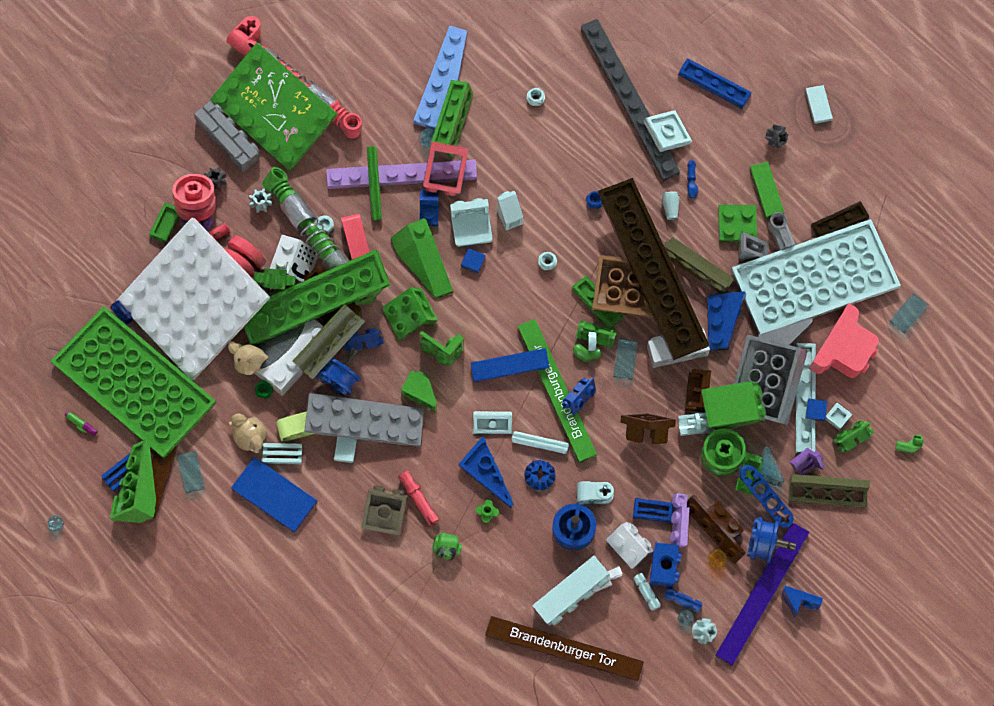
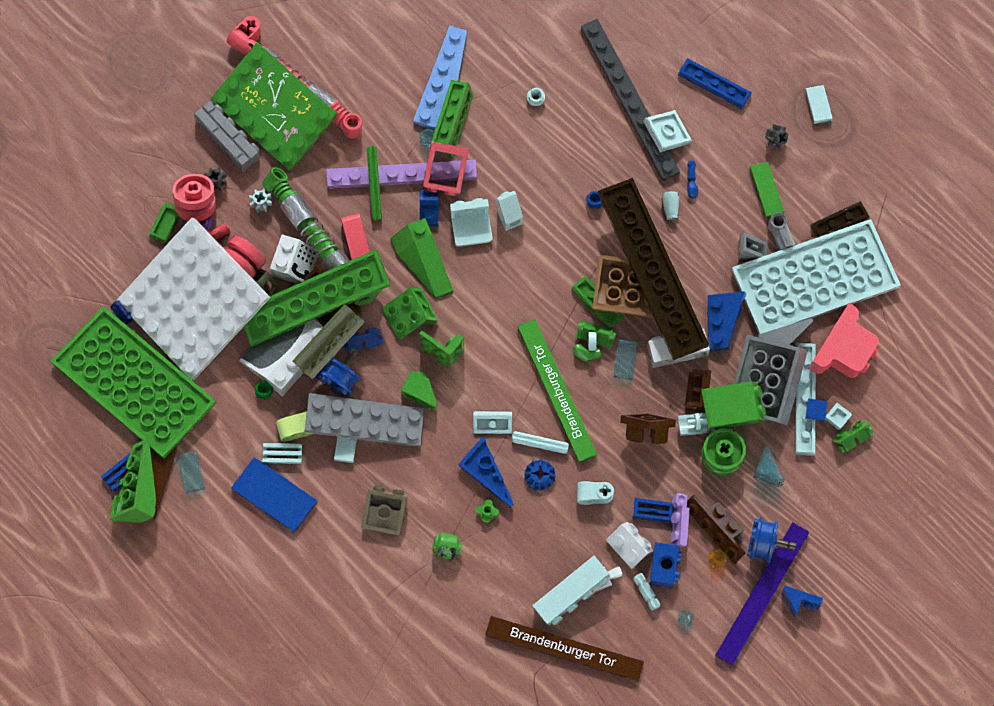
(55, 527): clear light blue hinge -> none
(81, 425): piece -> none
(247, 358): tan hair -> none
(248, 432): tan hair -> none
(274, 278): bright green gear -> none
(327, 222): light aqua tile -> none
(419, 499): coral pin -> none
(473, 260): blue tile -> none
(510, 365): blue tile -> none
(550, 256): light aqua plate -> none
(574, 527): blue wheel -> none
(585, 389): blue hinge -> none
(683, 600): blue axle -> none
(698, 266): olive fence -> none
(704, 631): light aqua gear -> none
(736, 220): bright green plate -> none
(755, 461): bright green hinge -> none
(766, 495): blue beam -> none
(807, 461): medium lavender bracket -> none
(825, 484): olive fence -> none
(908, 313): clear light blue tile -> none
(912, 446): bright green arm -> none

